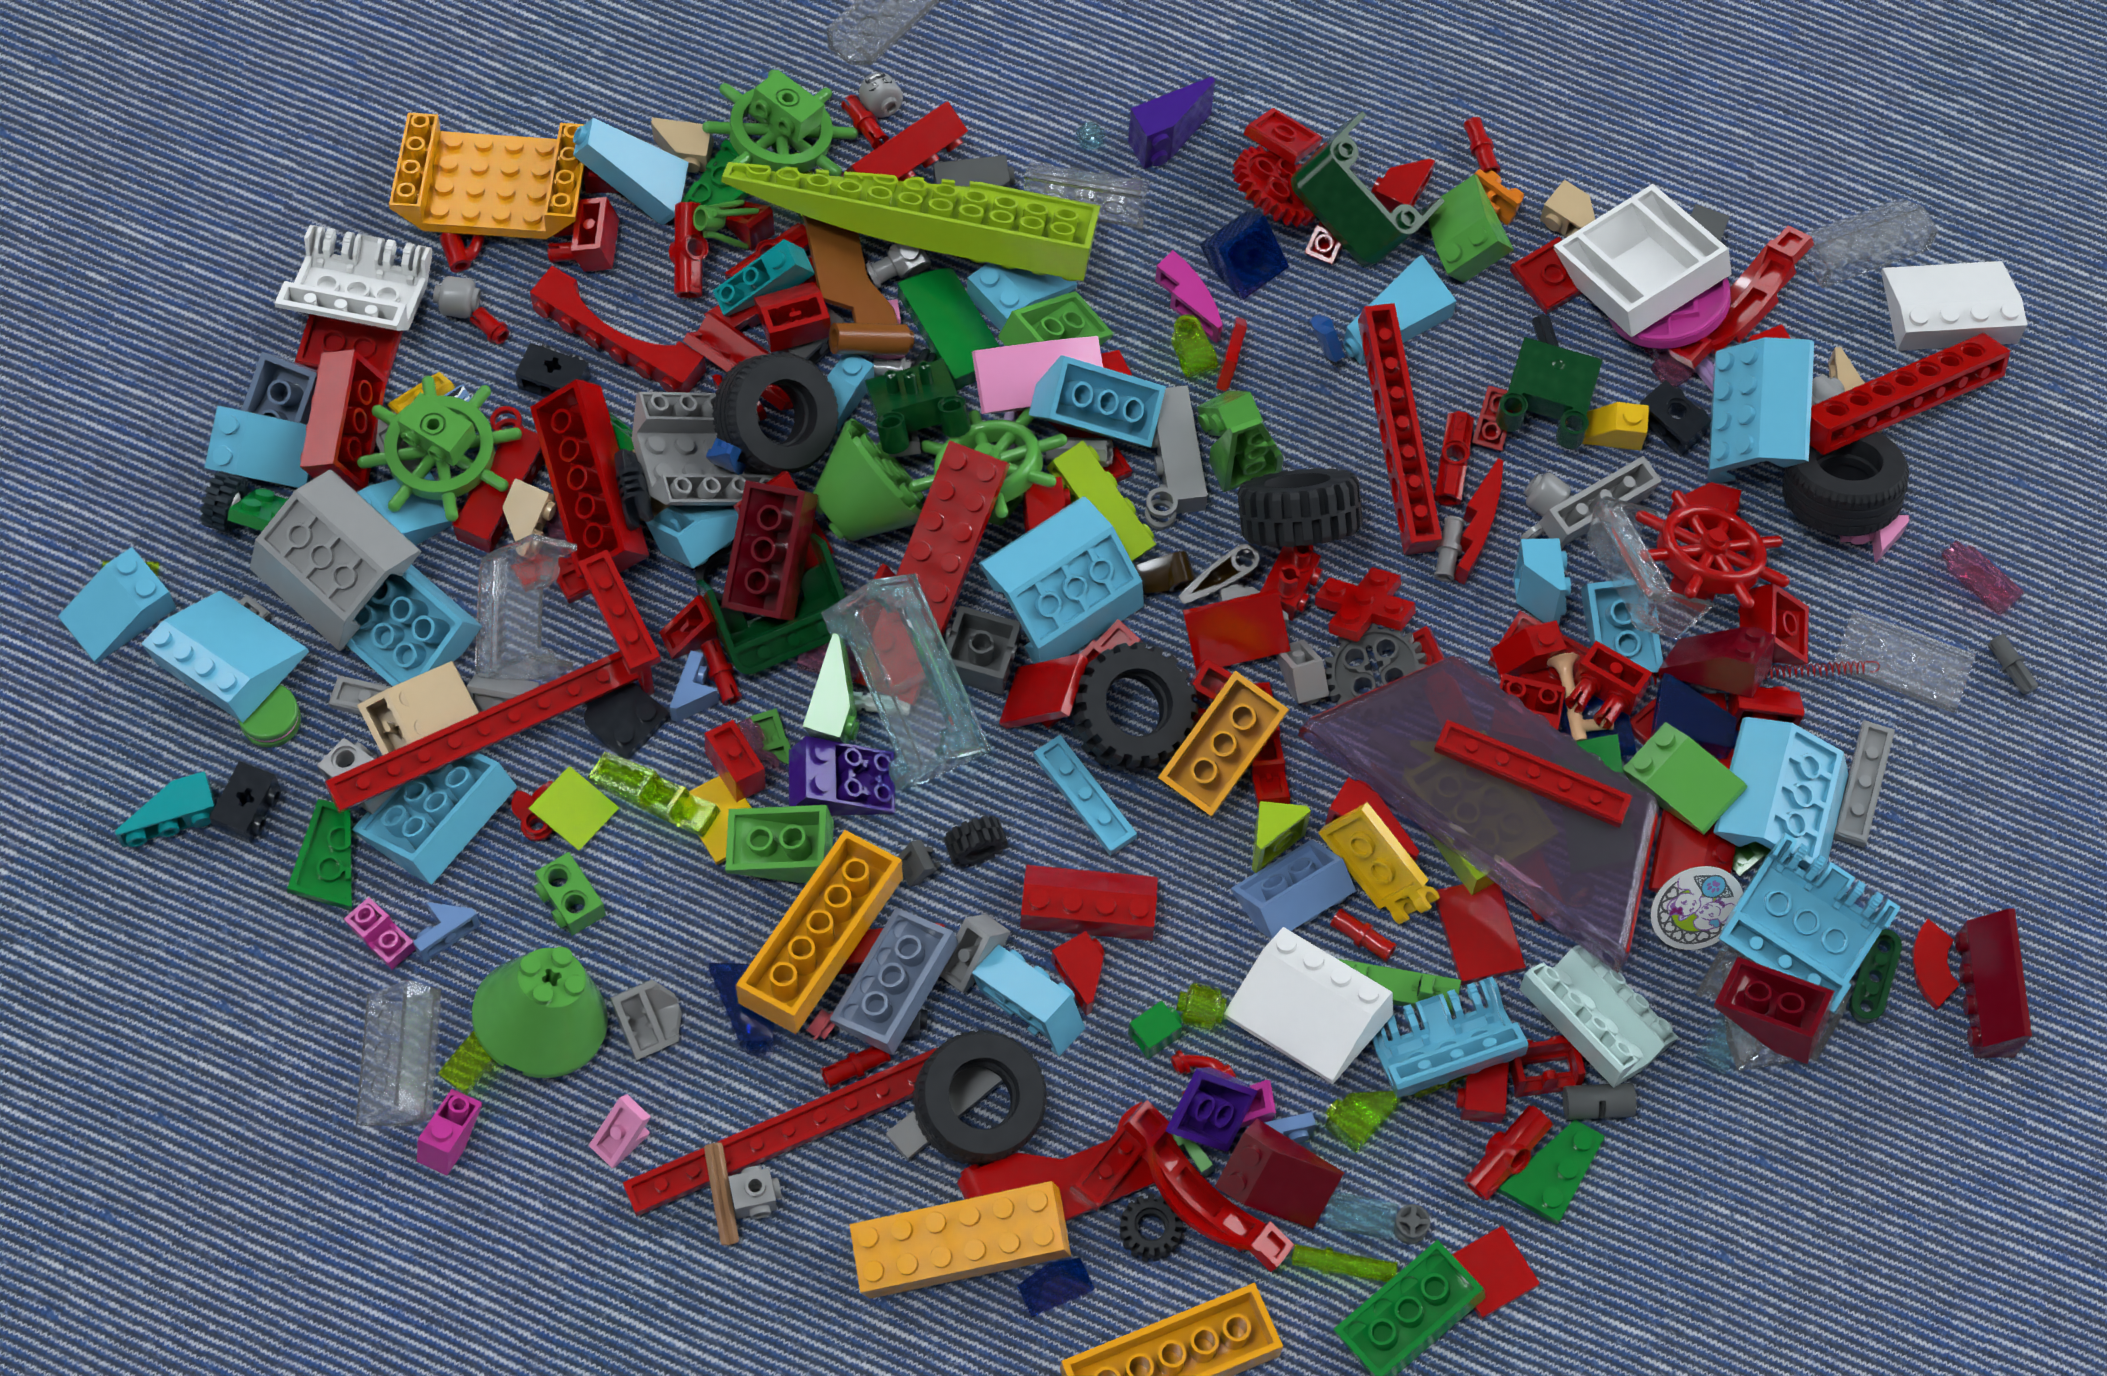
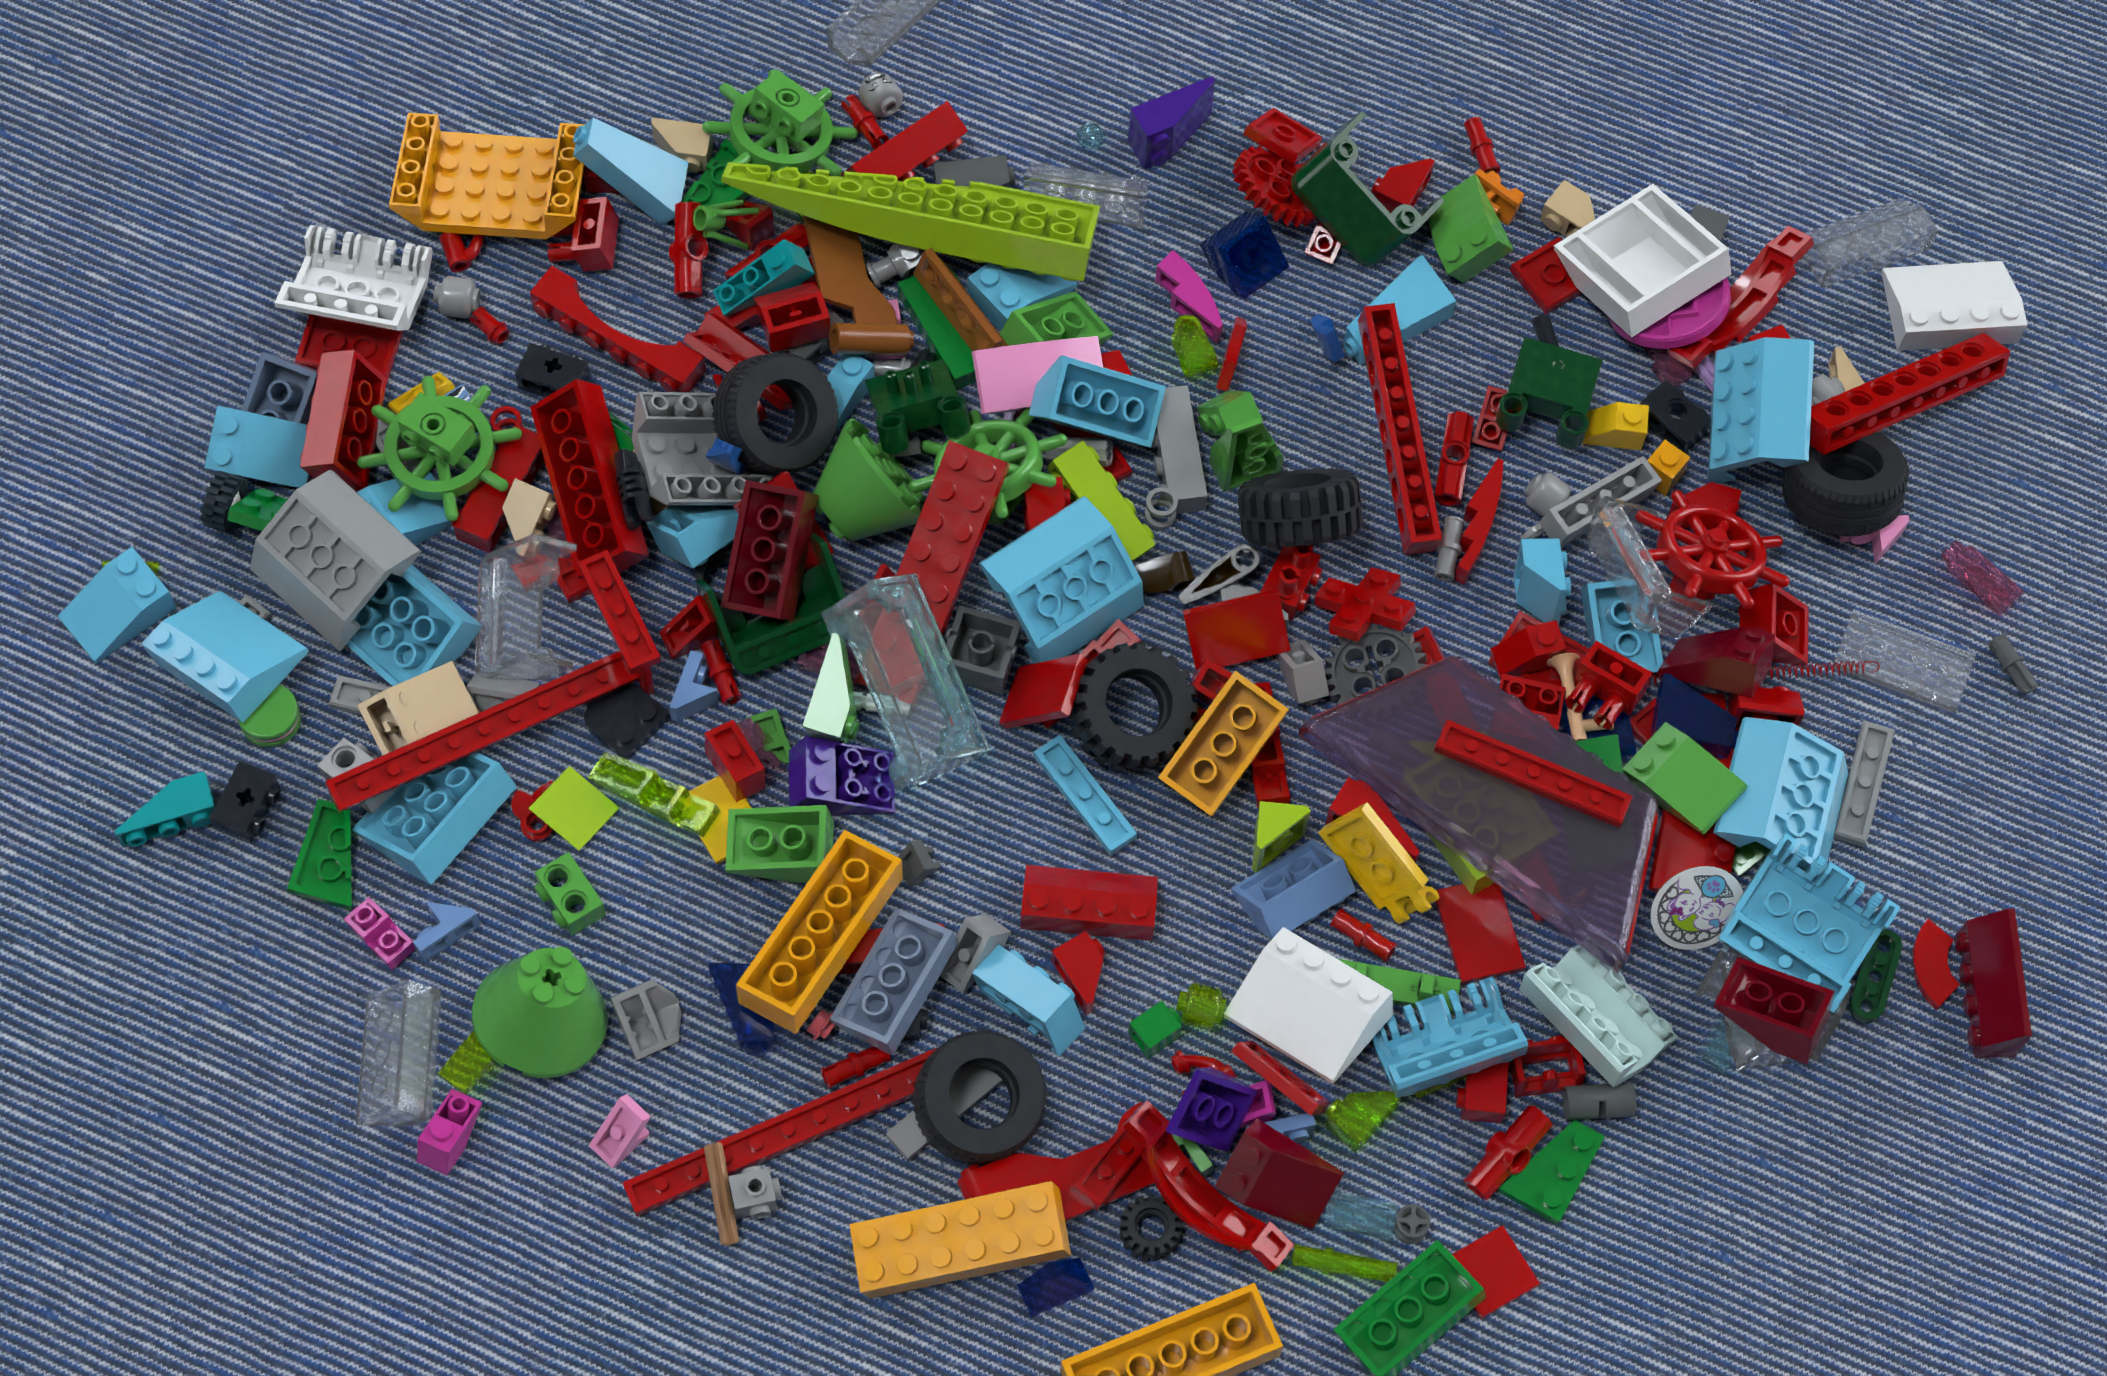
(956, 303): none -> dark orange fence
(975, 841): black tyre -> none
(1281, 1077): none -> red tile
(1669, 465): none -> light orange brick

